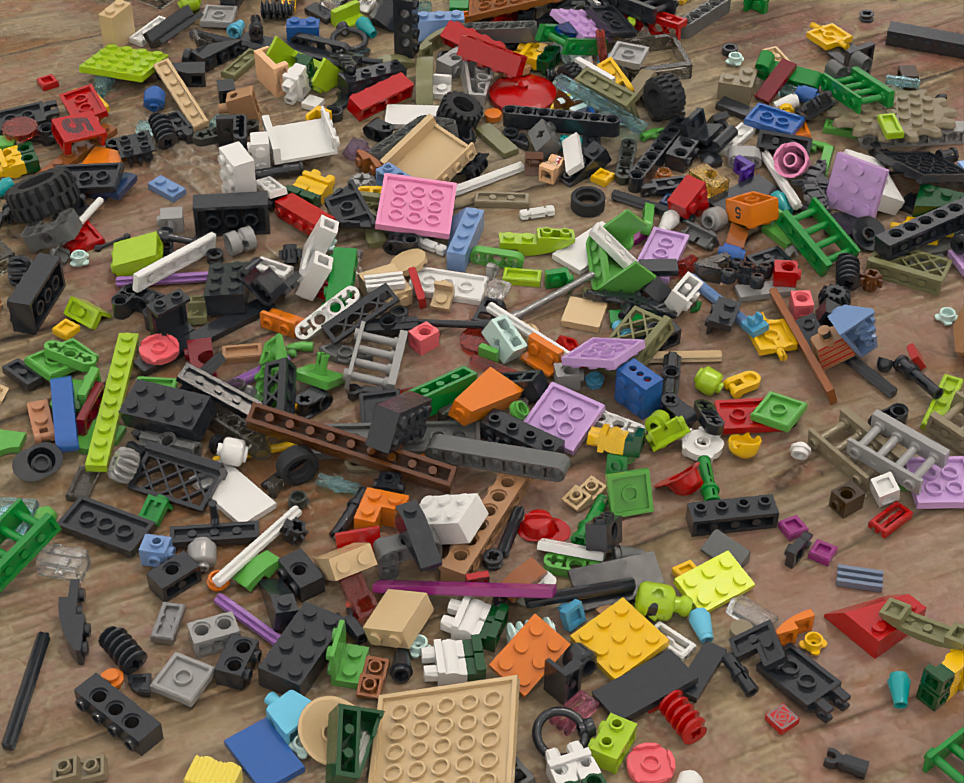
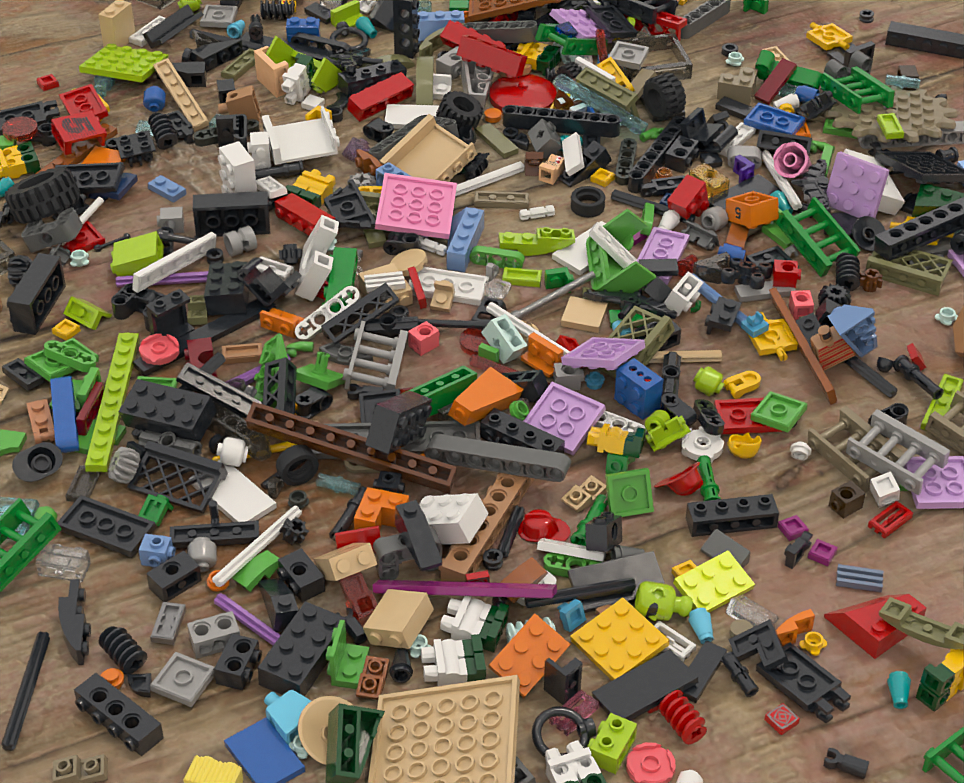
(583, 654): black head -> none

